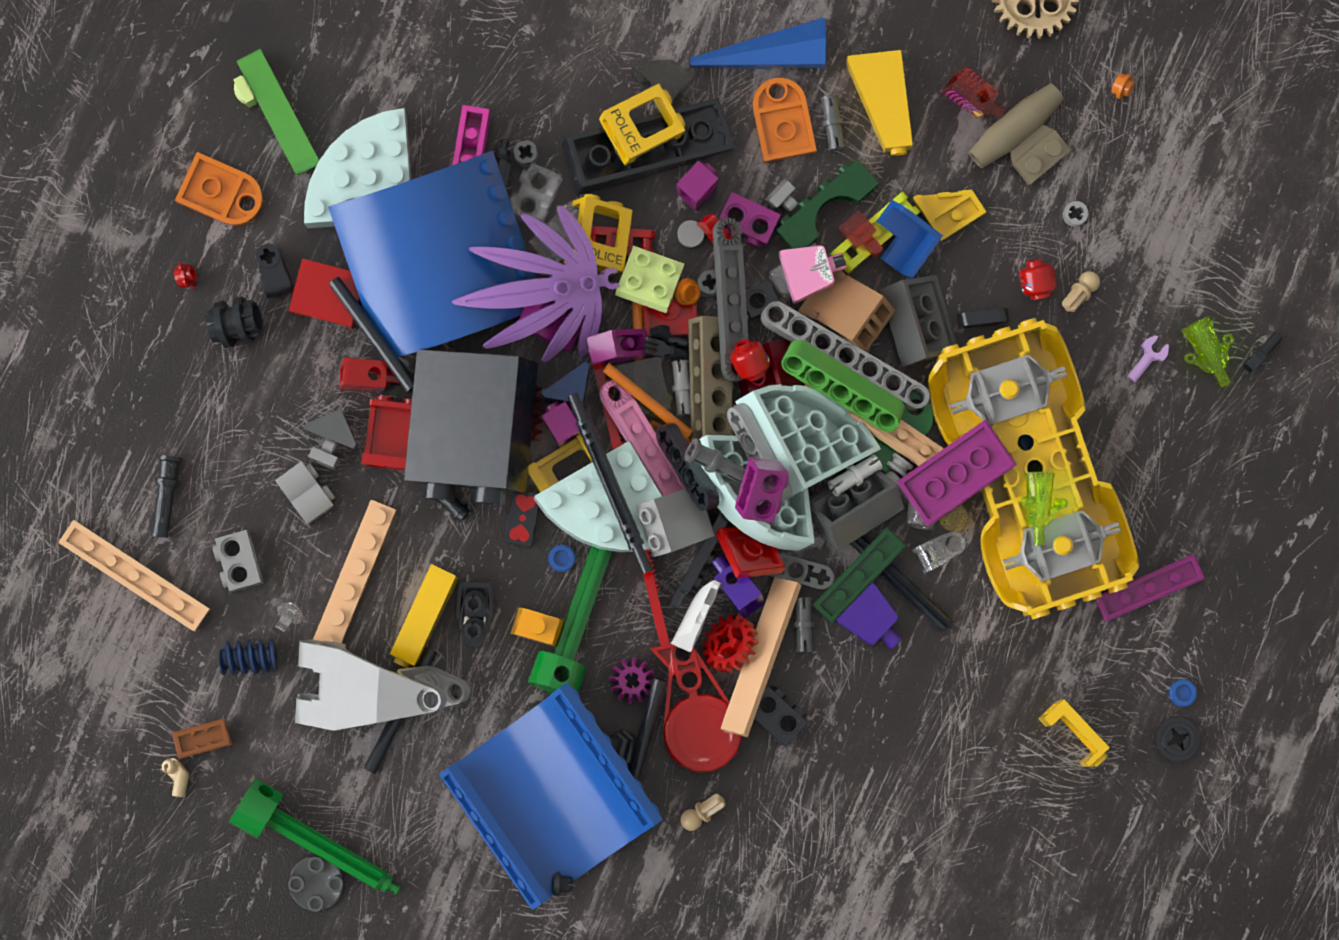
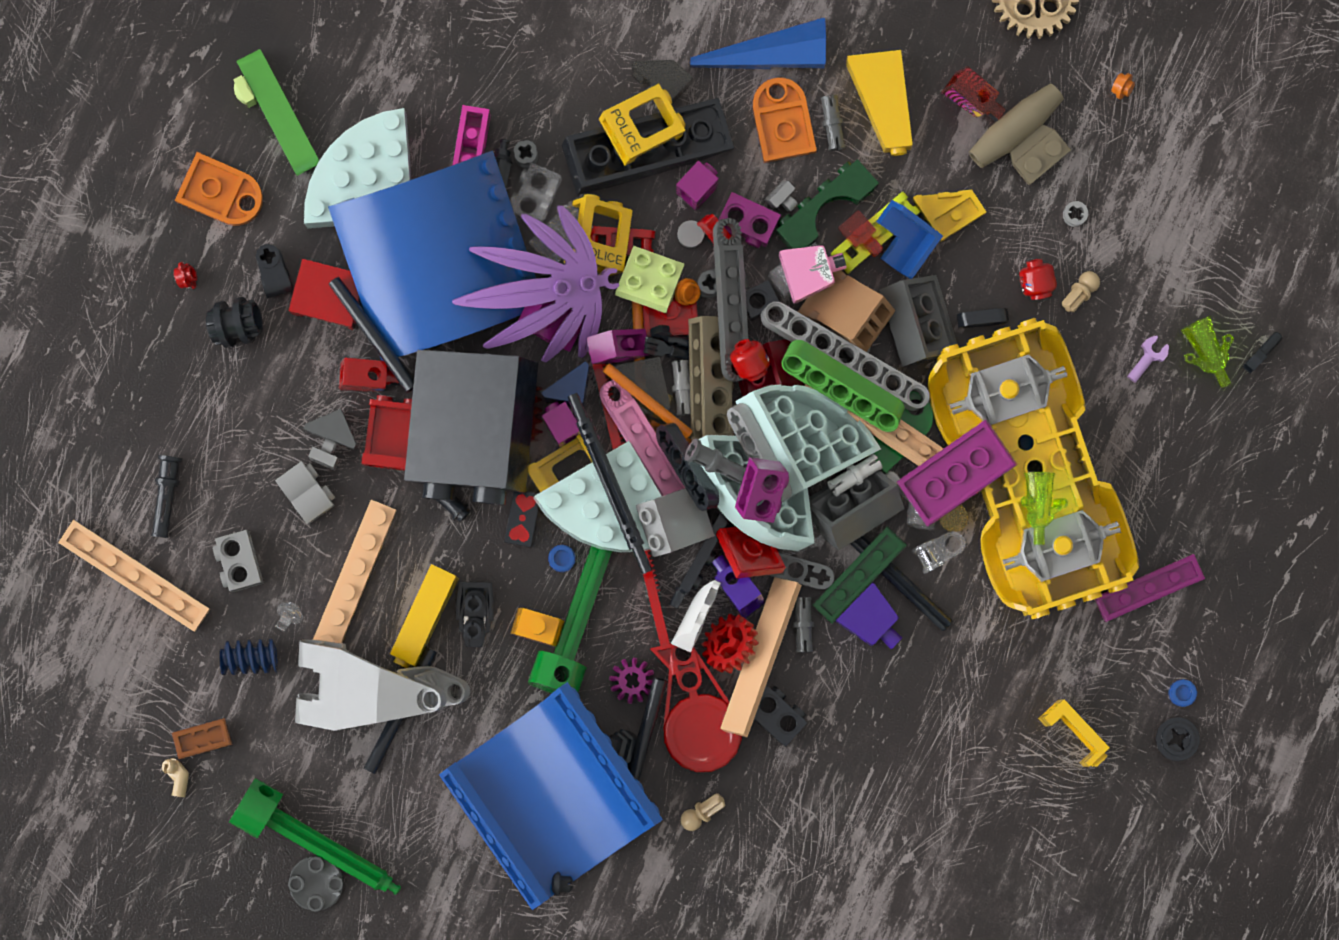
(899, 465): light grey bush -> none

